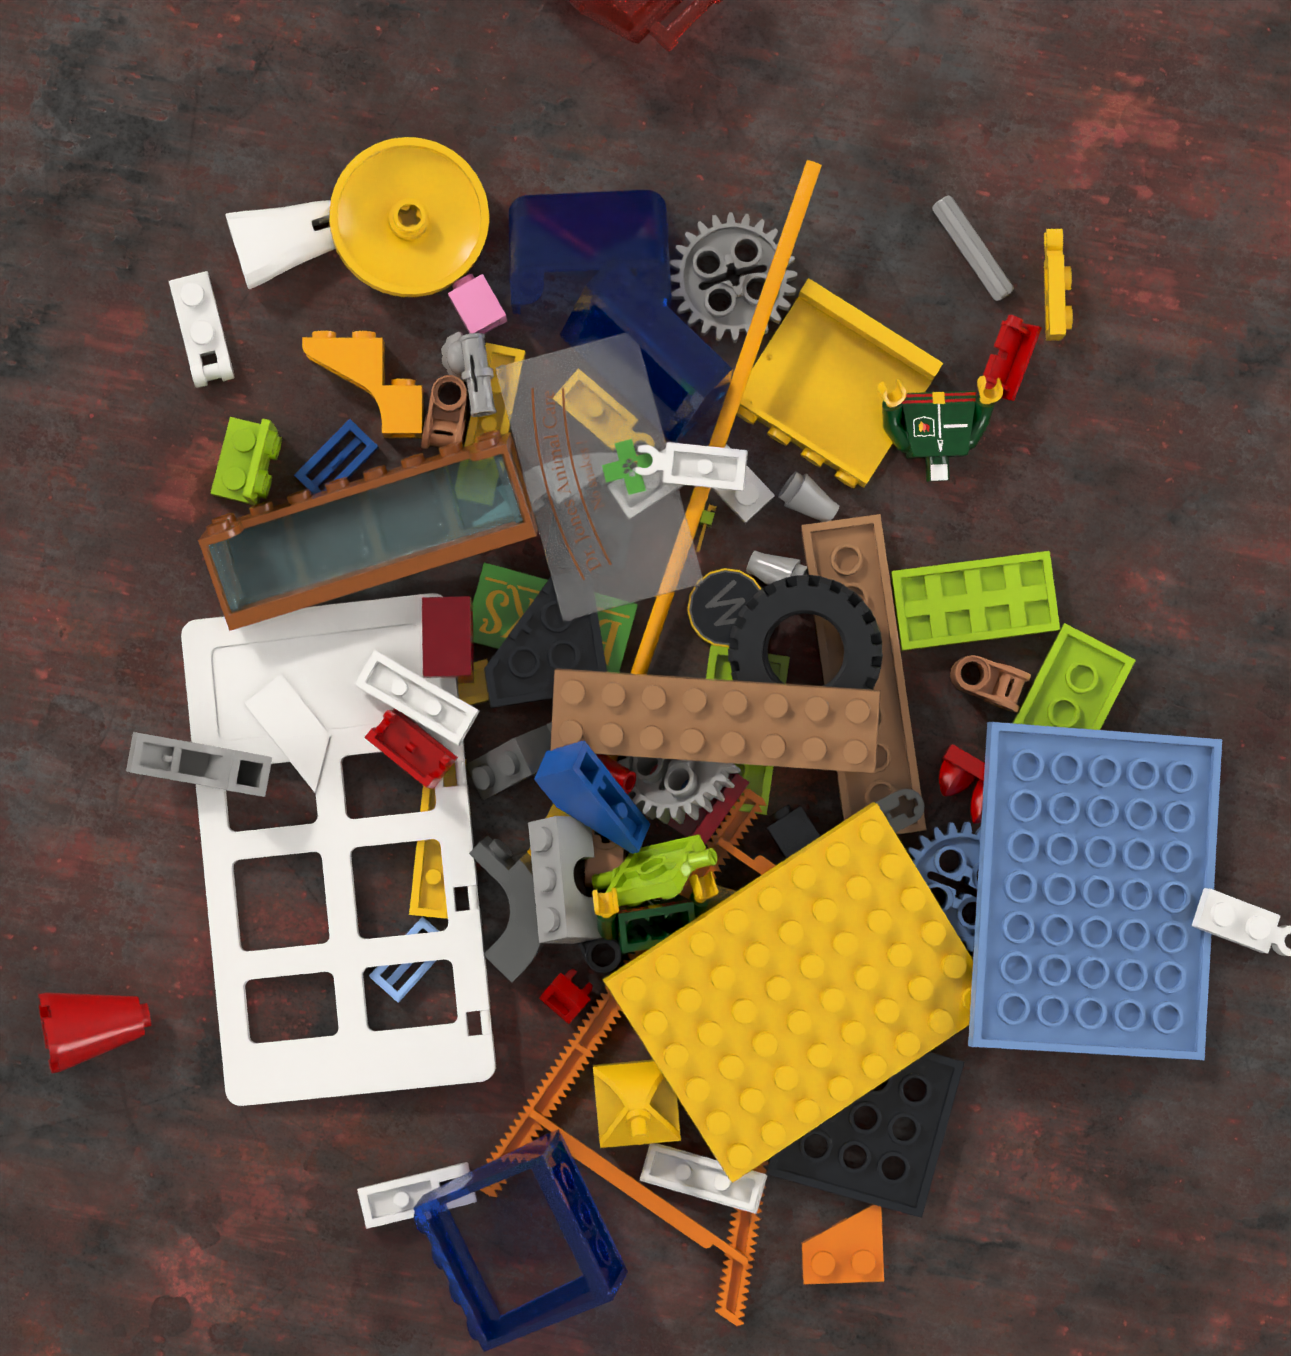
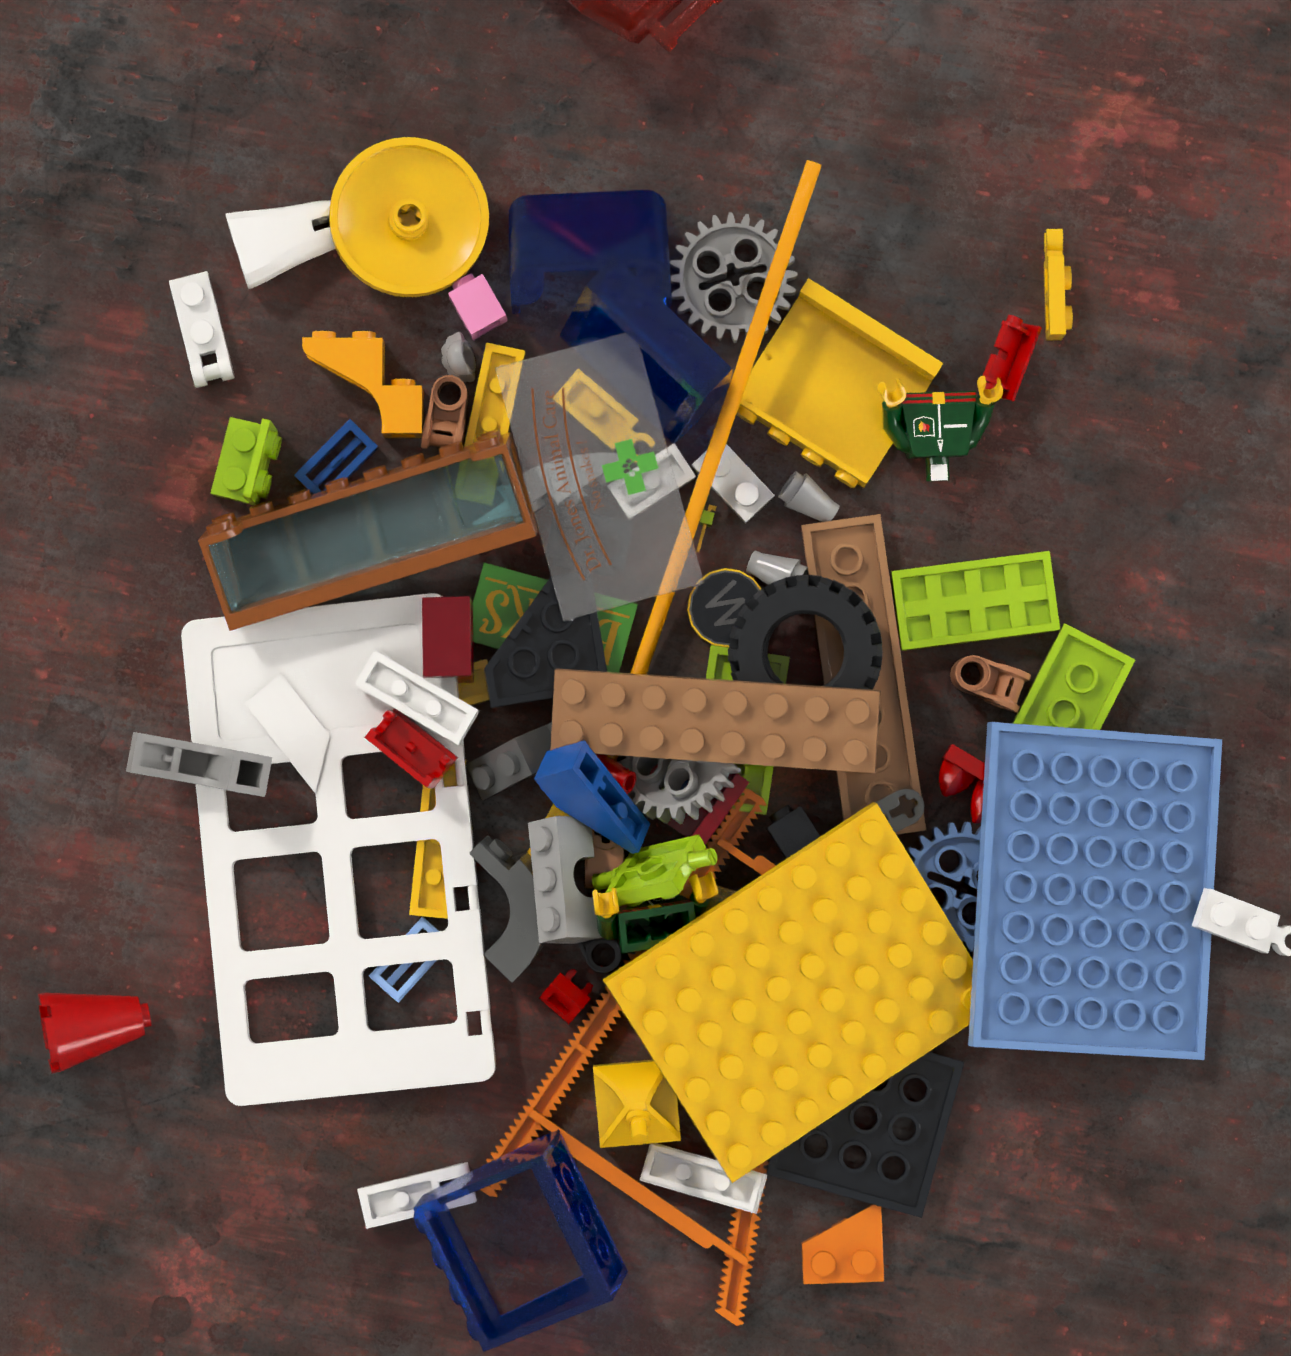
(477, 374): light grey pin -> none
(698, 465): white plate -> none
(972, 248): light grey axle -> none

